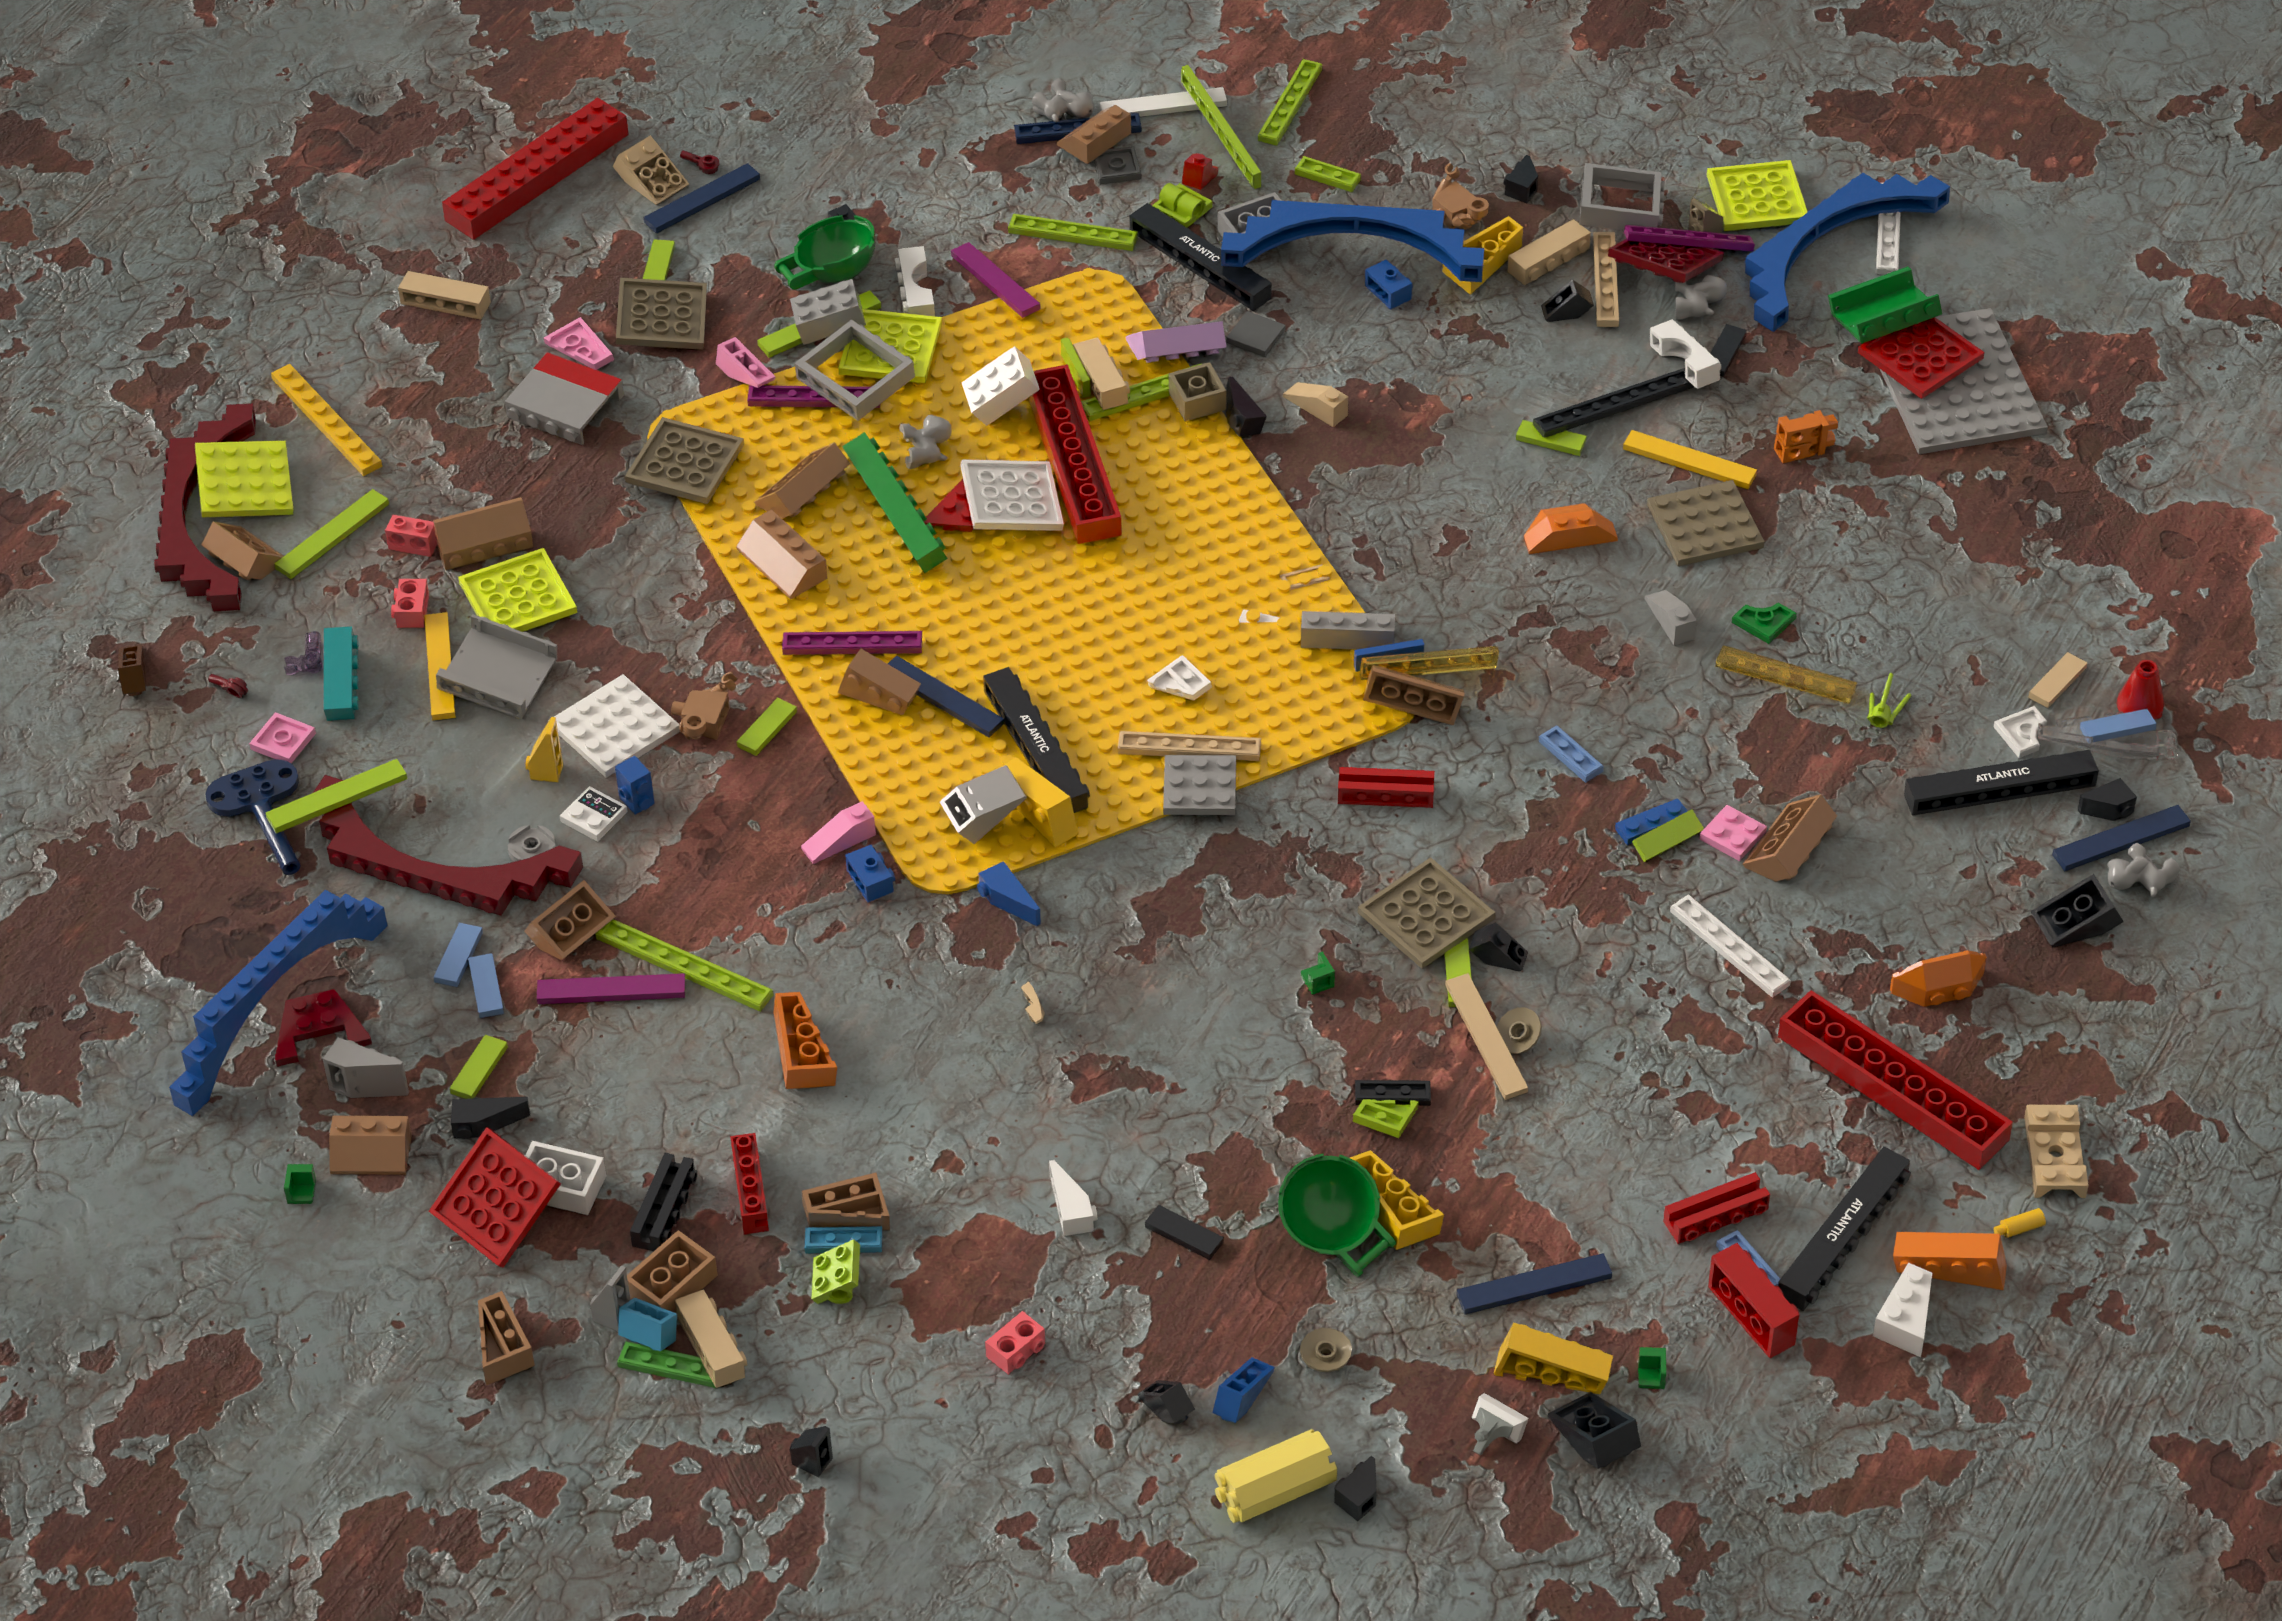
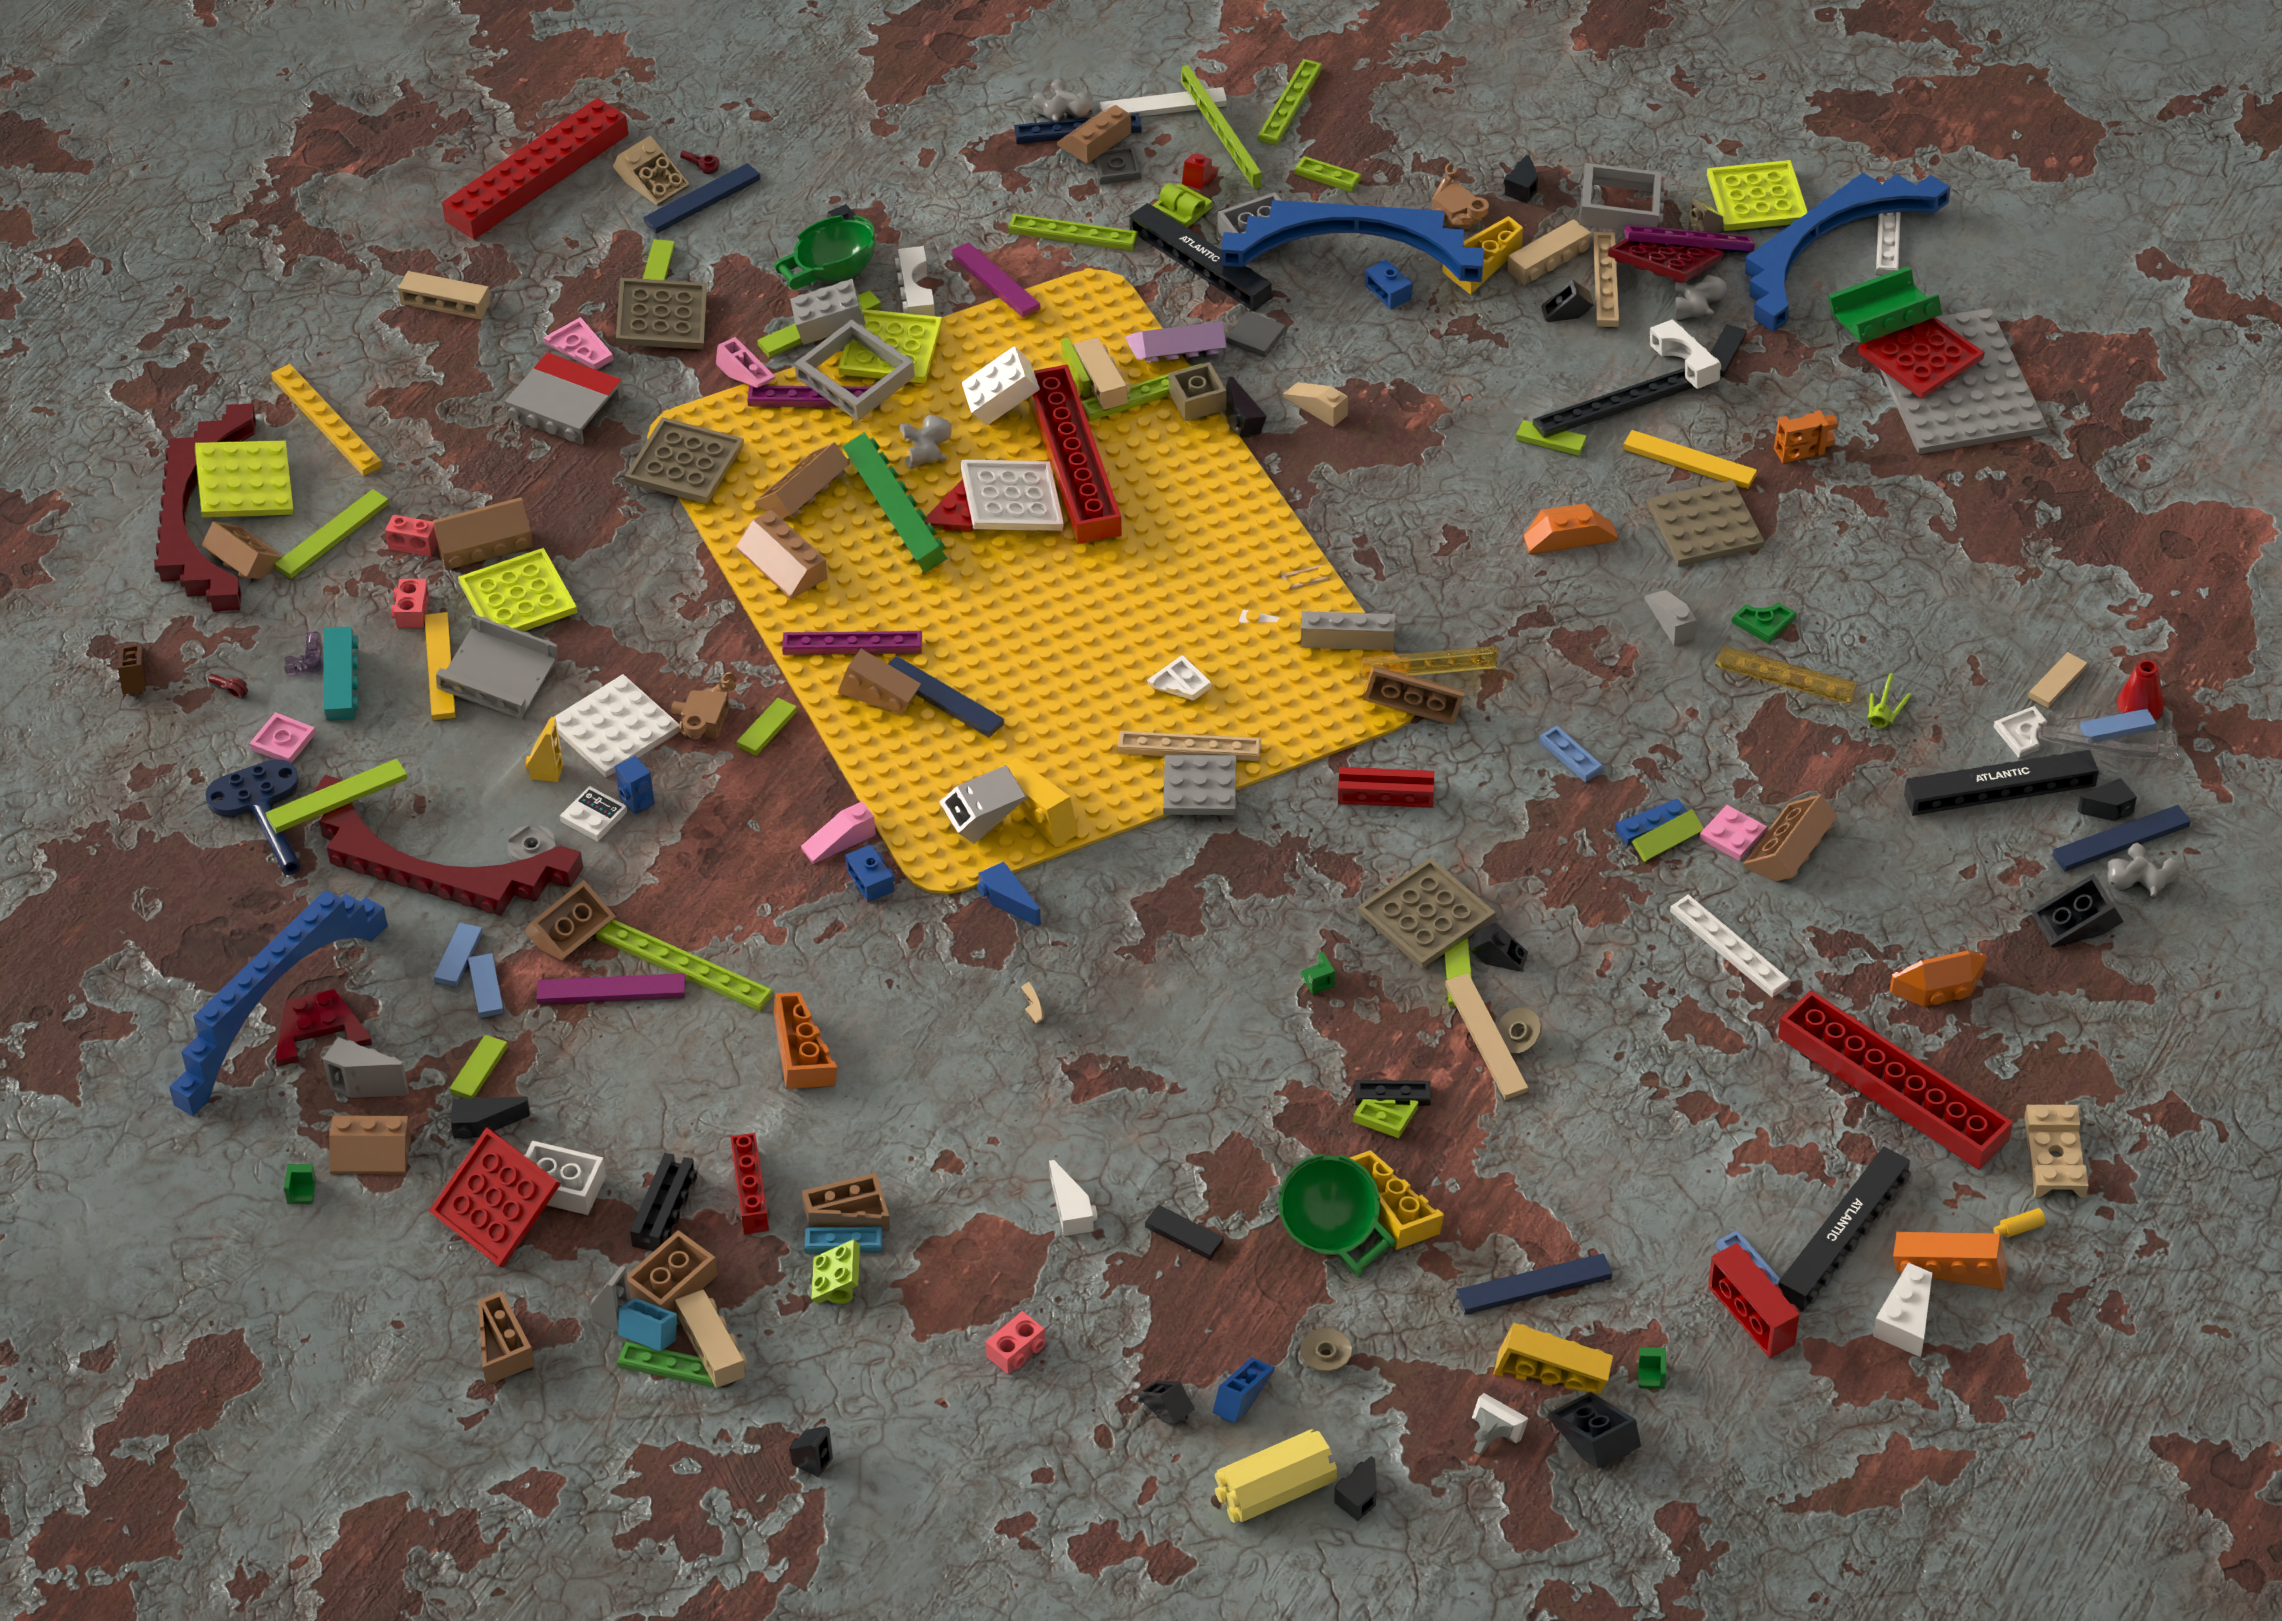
(1034, 735): black brick -> none
(1407, 647): blue tile -> none
(1716, 1208): red brick -> none

